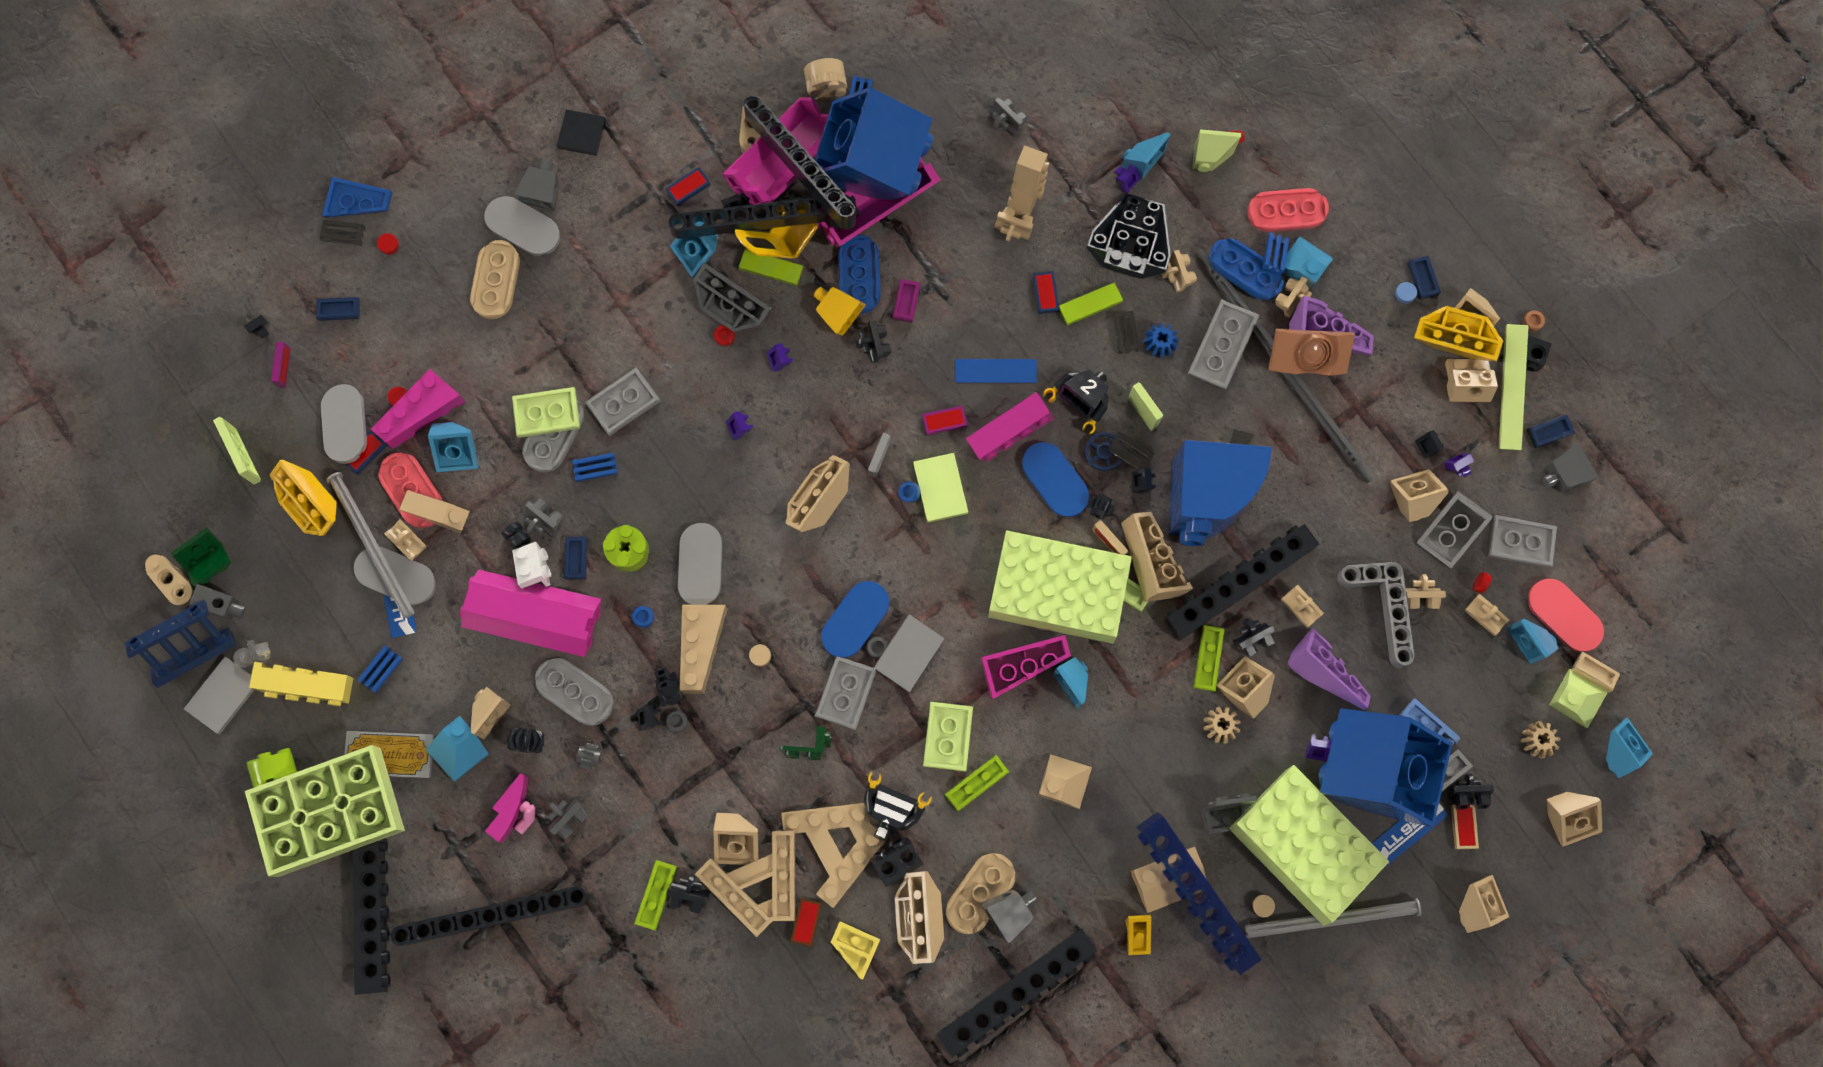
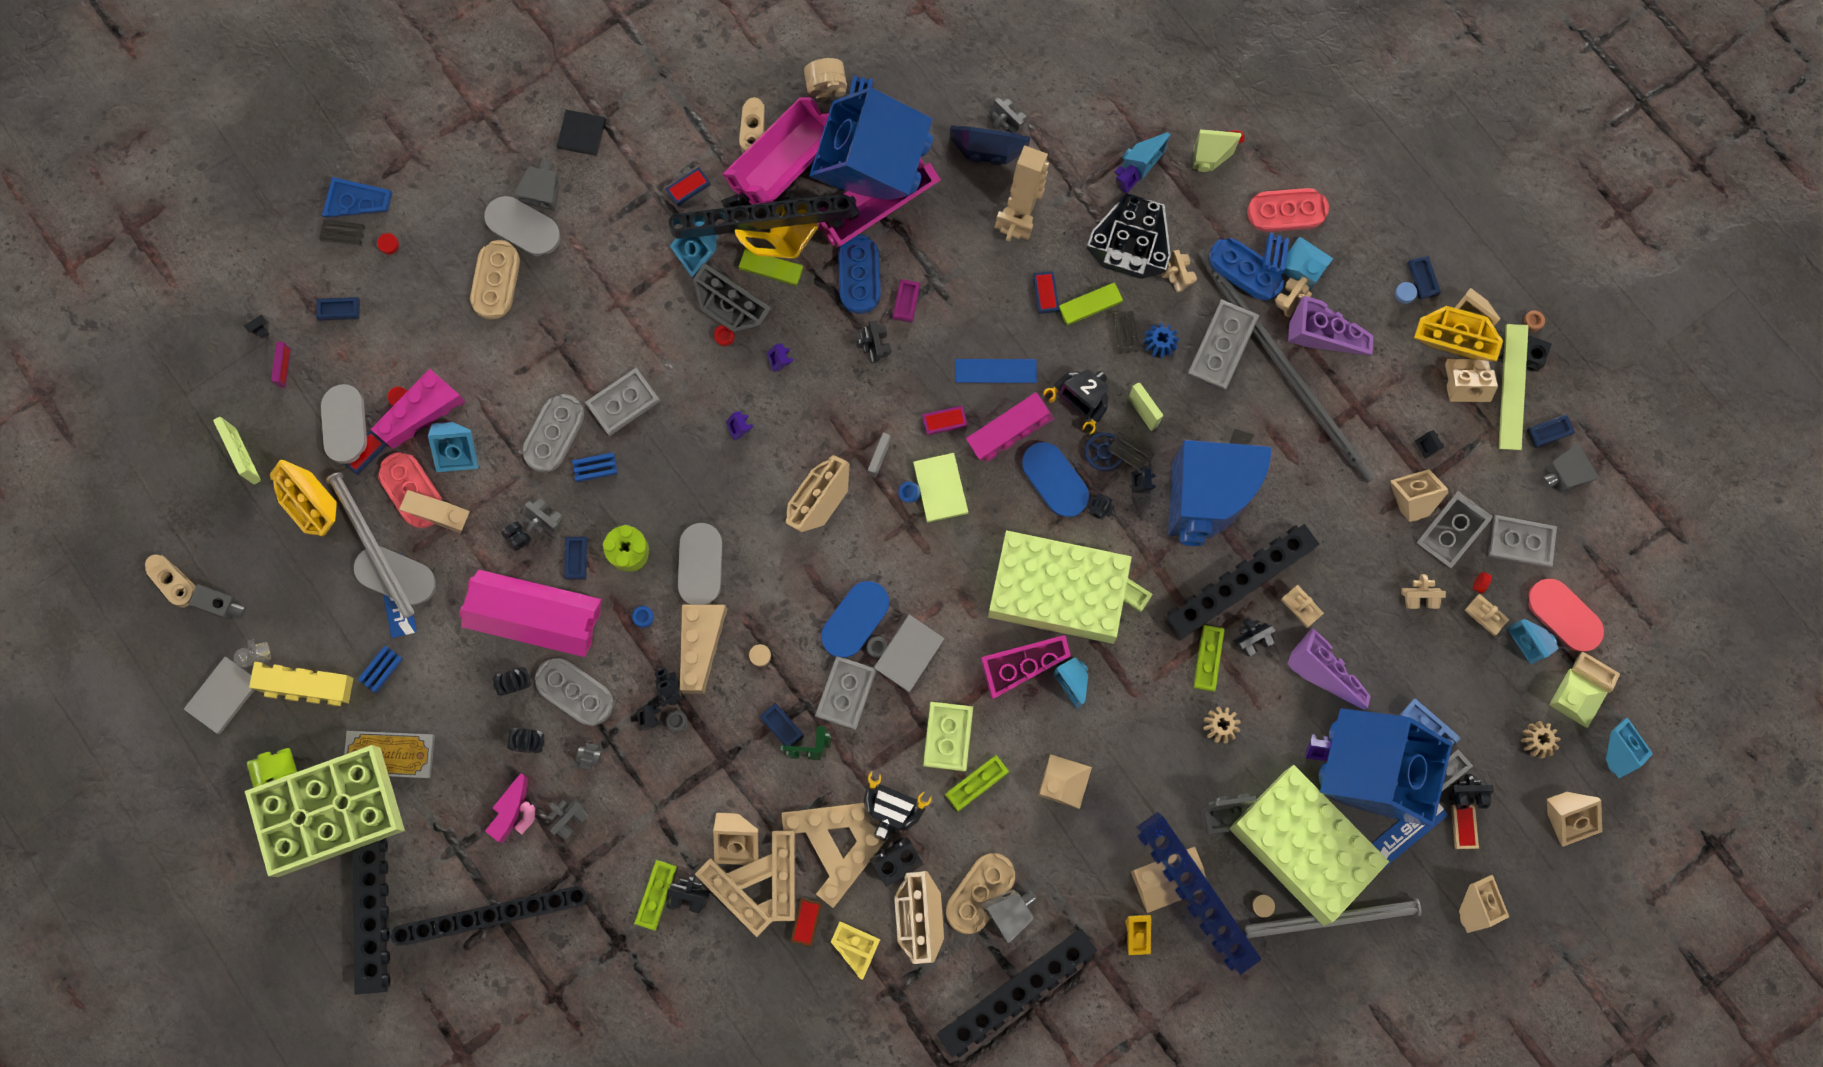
(187, 660): dark blue fence -> none
(202, 557): dark green bracket -> none
(405, 540): tan hips -> none
(457, 749): dark azure slope -> none
(487, 712): tan slope -> none
(511, 681): none -> black gear
(531, 565): white bracket -> none
(546, 412): yellowish green tile -> none
(781, 725): none -> dark blue tile
(800, 162): black beam -> none
(838, 308): yellow torso -> none
(988, 144): none -> dark blue wedge
(1109, 538): tan tile -> none
(1153, 559): tan wedge -> none
(1248, 686): tan slope -> none
(1311, 352): nougat slope -> none
(1388, 603): light grey beam -> none
(1460, 464): dark purple tile -> none

